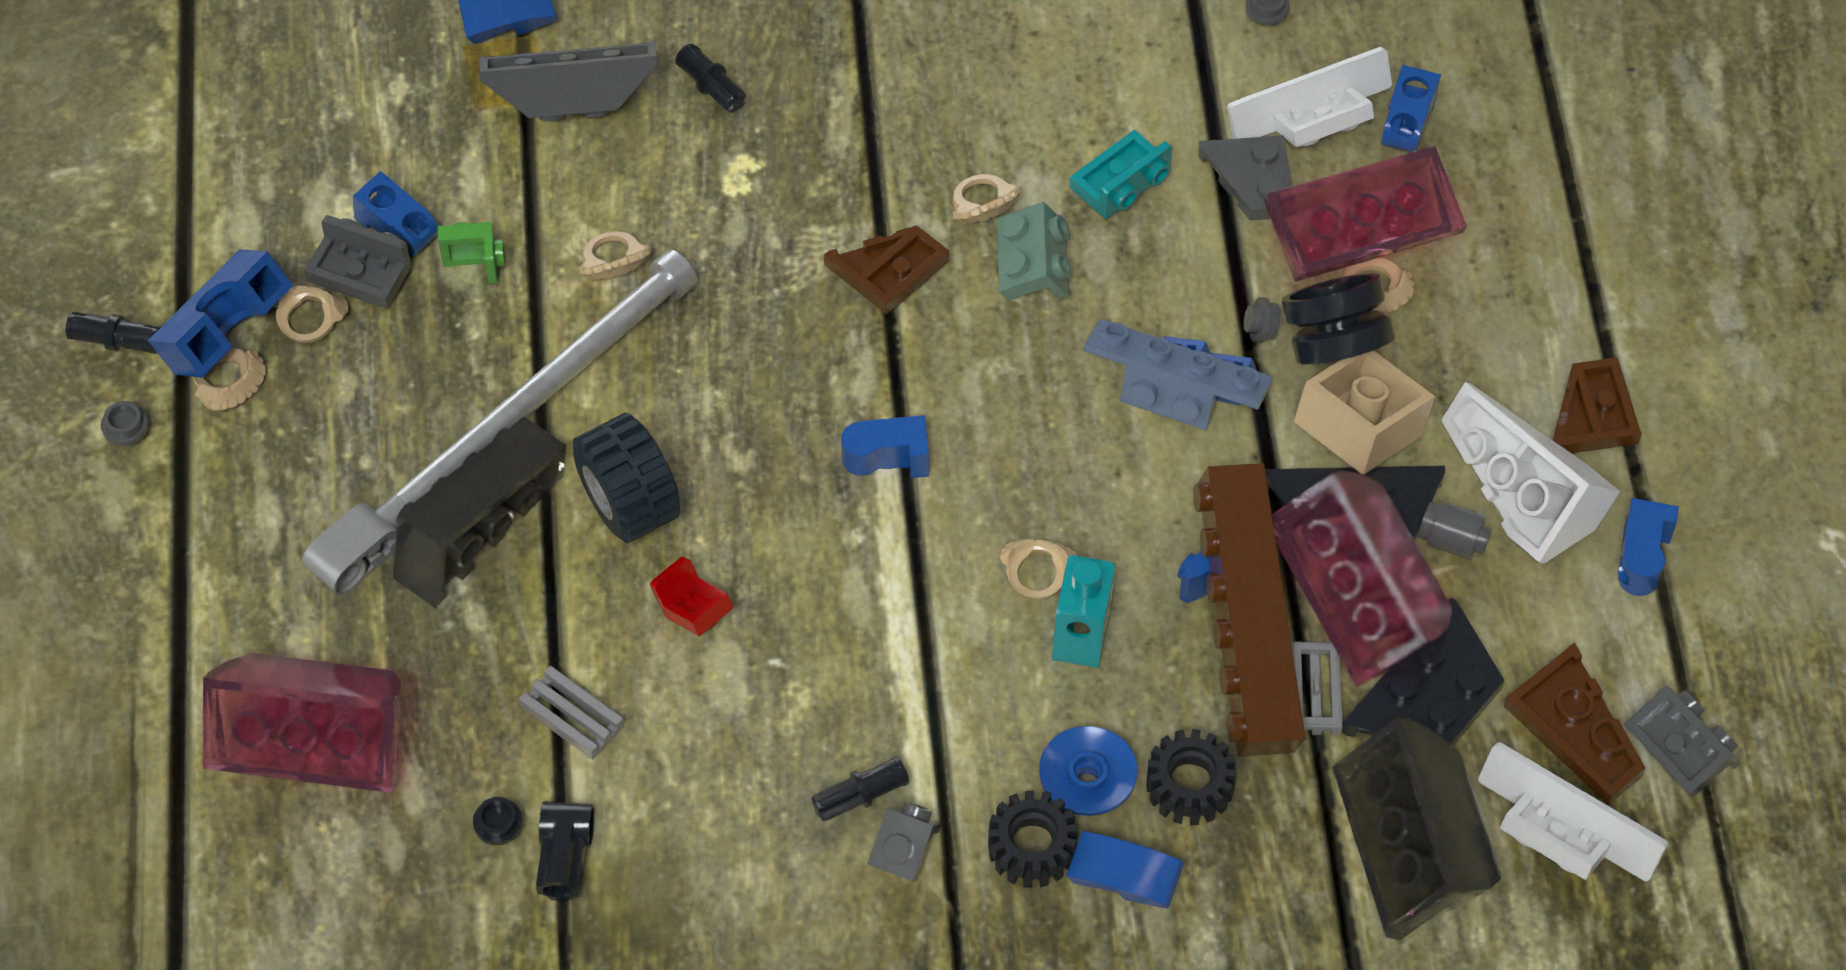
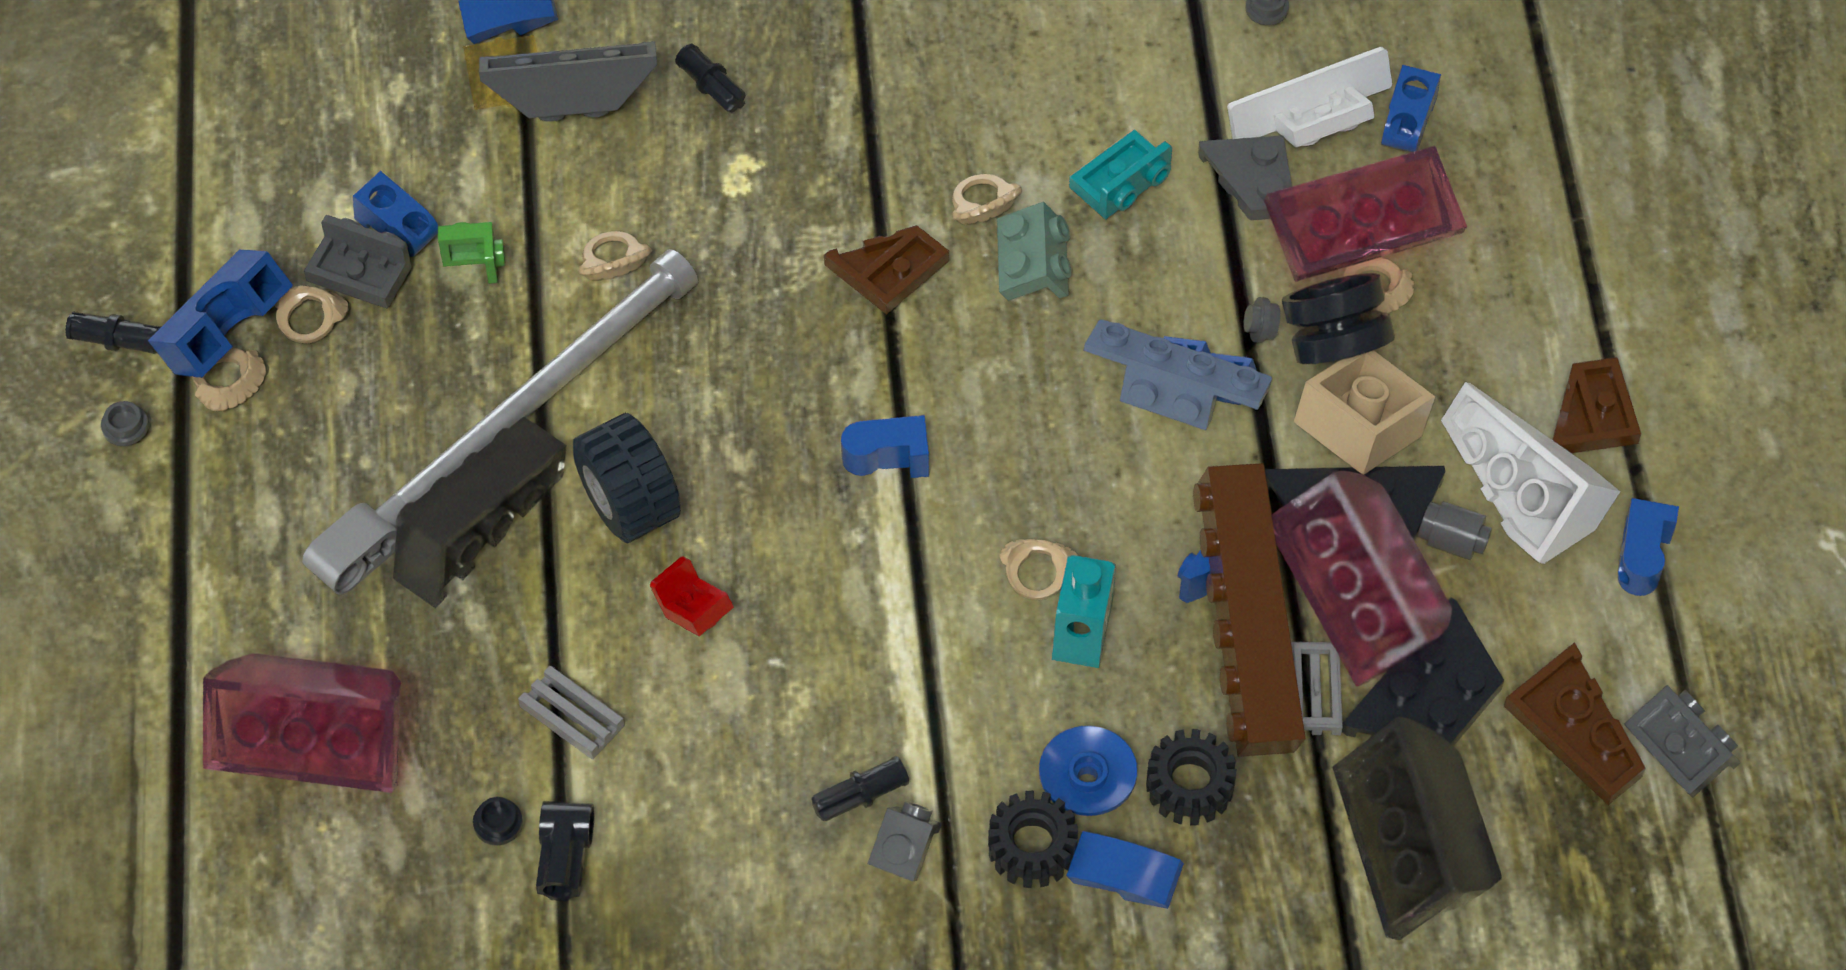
(1567, 821): white bracket -> none

